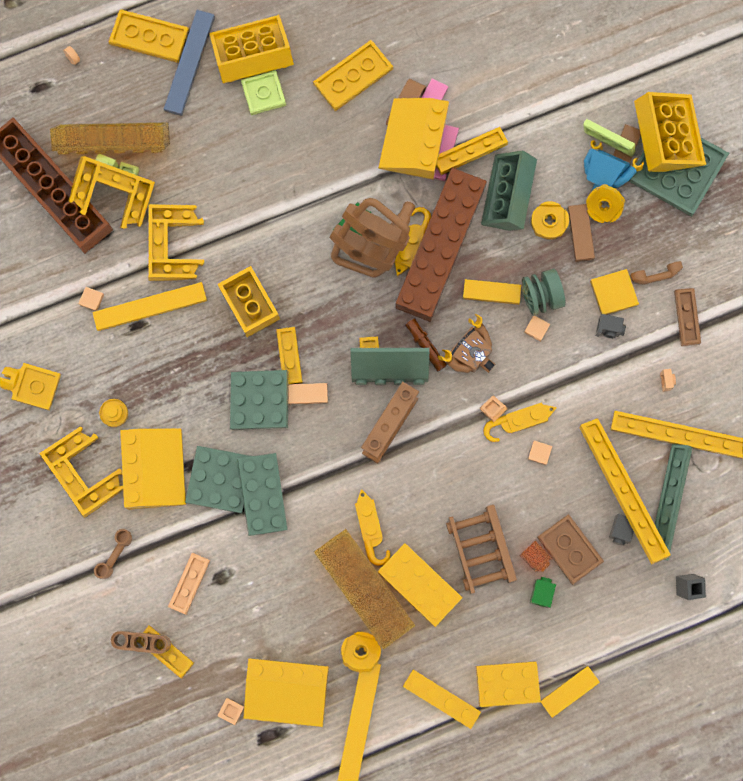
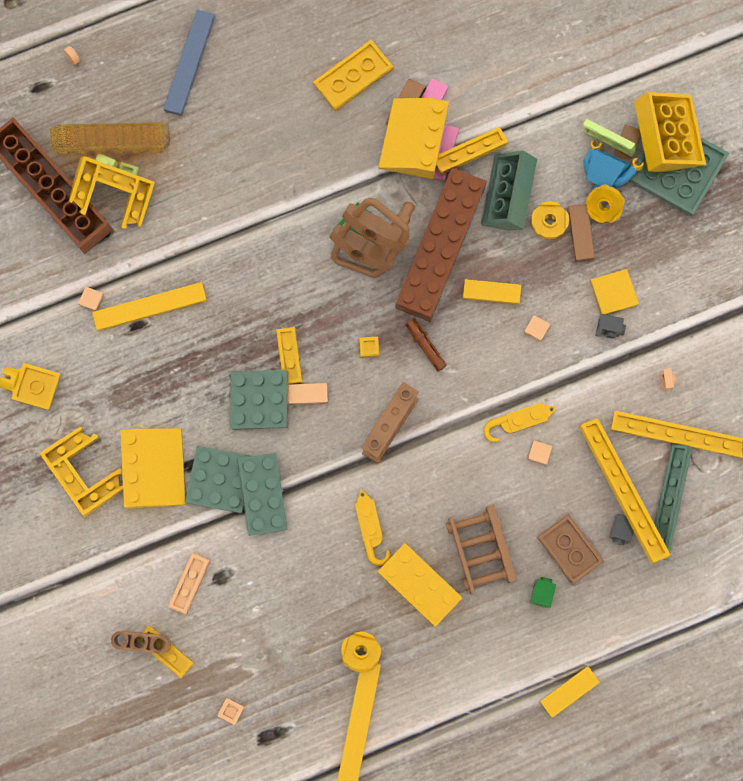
(113, 413): yellow plate -> none
(123, 538): medium nougat bar -> none
(149, 36): yellow tile -> none
(159, 220): yellow wedge -> none
(248, 301): yellow brick -> none
(251, 49): yellow slope -> none
(263, 92): yellowish green tile -> none
(285, 692): yellow slope -> none
(364, 589): clear yellow brick -> none
(390, 365): sand green slope -> none
(405, 258): yellow plate -> none
(442, 699): yellow plate -> none
(471, 350): medium nougat torso -> none
(493, 408): light nougat tile -> none
(508, 684): yellow brick -> none
(536, 557): clear orange brick -> none
(548, 290): sand green wheel -> none
(640, 276): medium nougat bar -> none
(687, 317): medium nougat tile -> none
(690, 586): dark grey brick -> none

